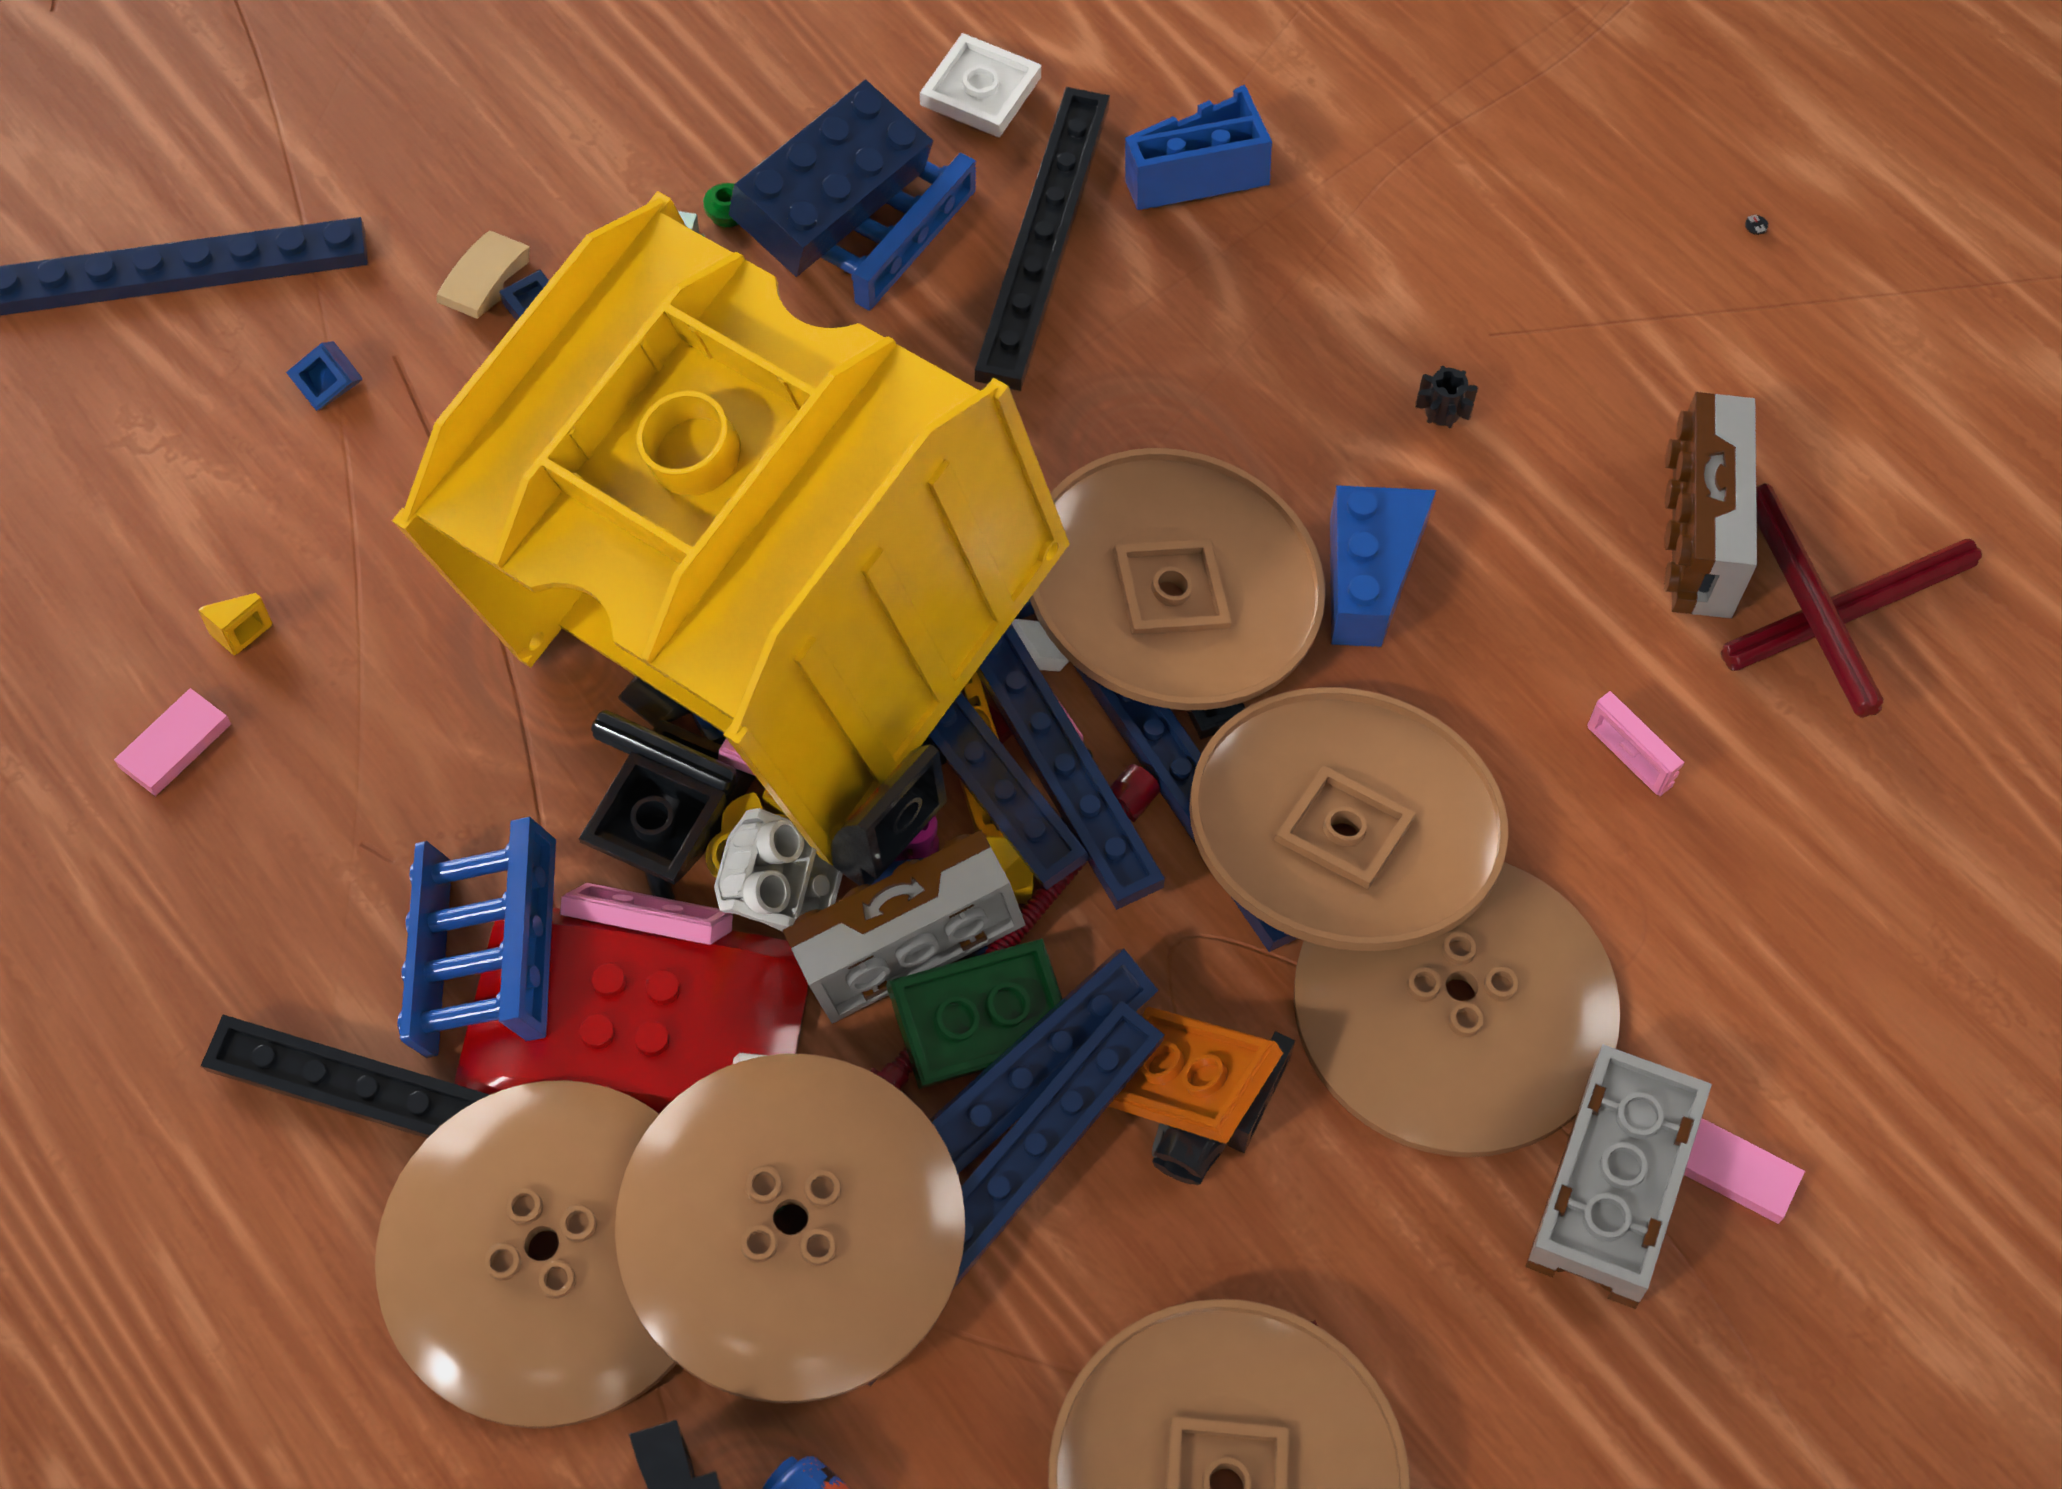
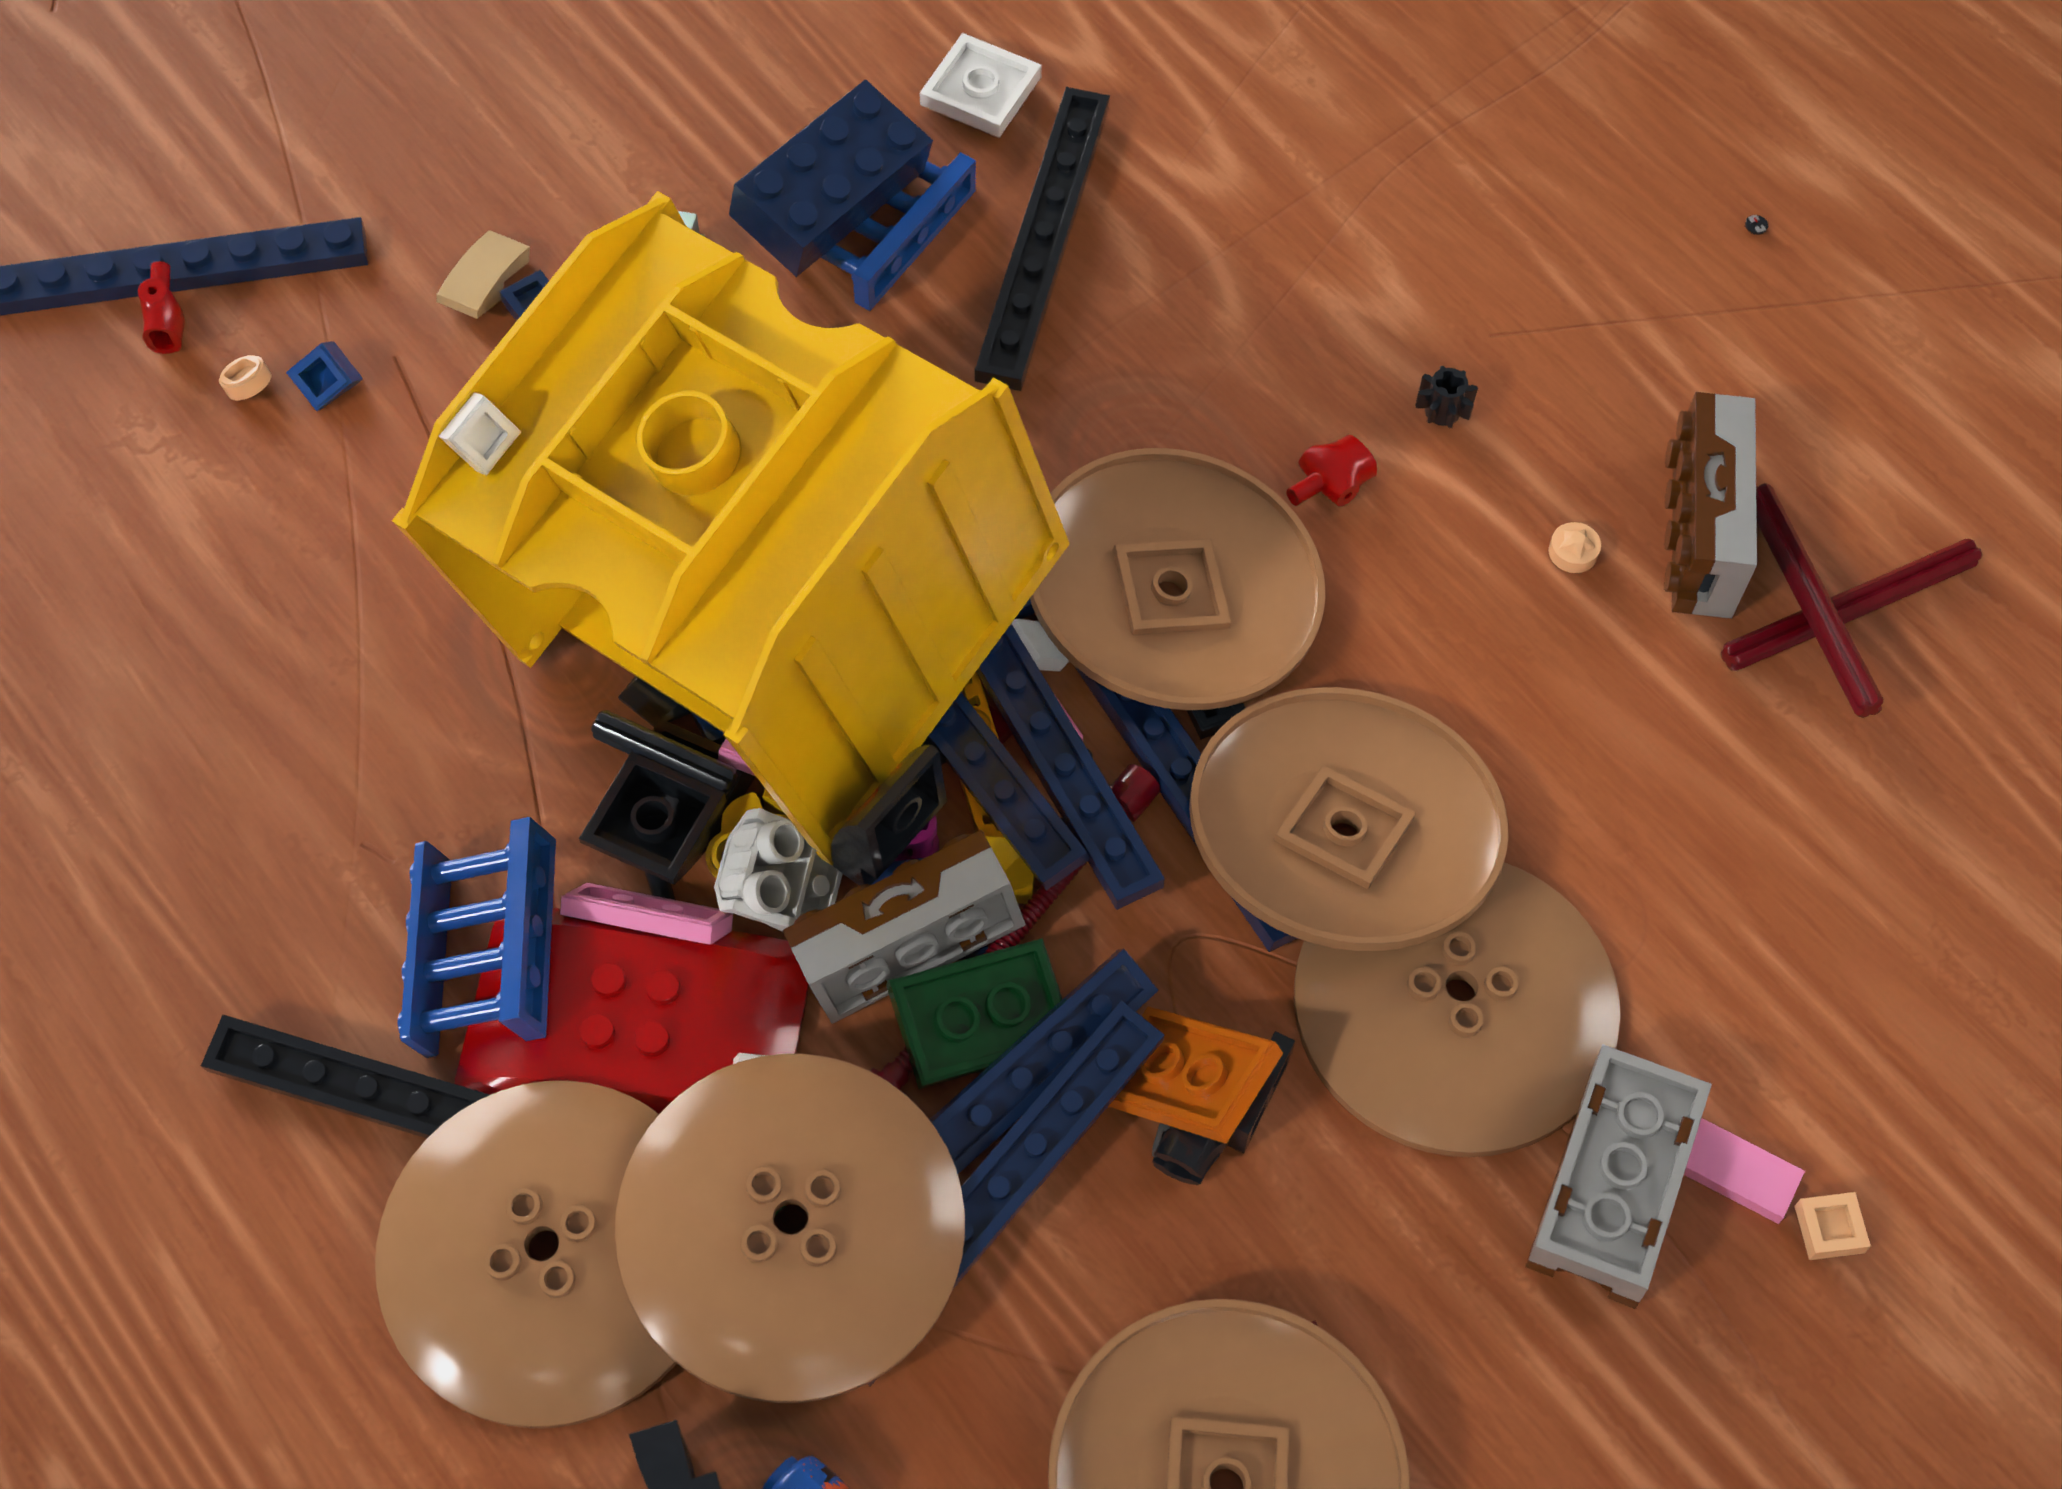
(160, 311): none -> red piece
(172, 742): bright pink tile -> none
(236, 621): yellow slope -> none
(244, 377): none -> light nougat tile
(480, 433): none -> white tile
(717, 204): green plate -> none
(1200, 156): blue wedge -> none
(1334, 471): none -> red piece
(1370, 557): blue wedge -> none
(1574, 547): none -> light nougat tile
(1635, 744): bright pink tile -> none
(1832, 1226): none -> light nougat plate

